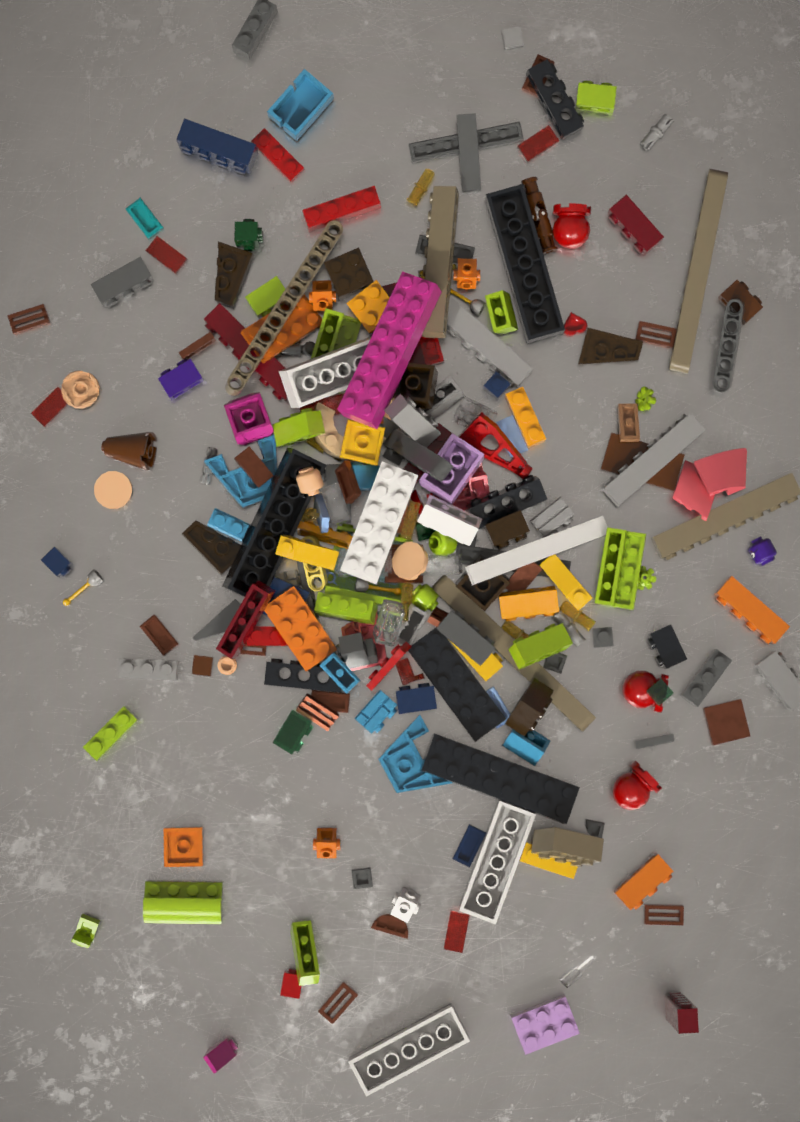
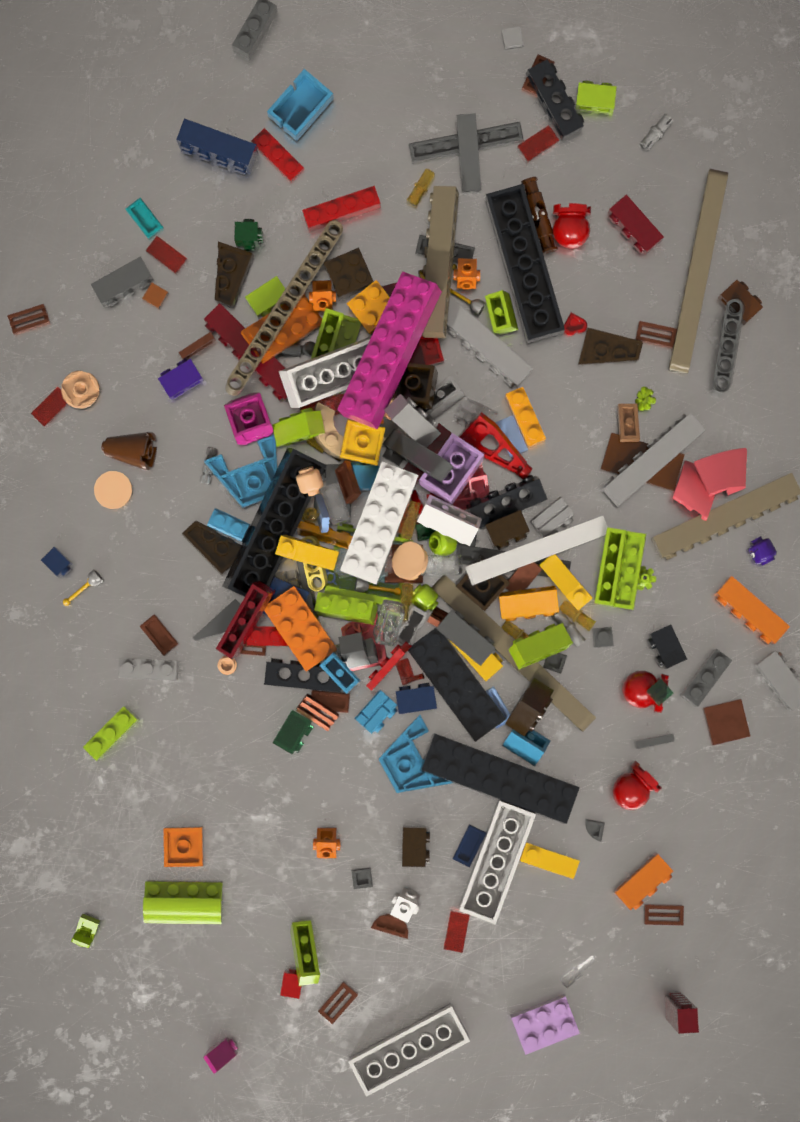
(155, 295): none -> dark orange tile
(202, 665): reddish brown tile -> none
(253, 467): copper tile -> none
(414, 846): none -> dark brown brick
(496, 386): dark blue brick -> none
(567, 846): dark tan brick -> none

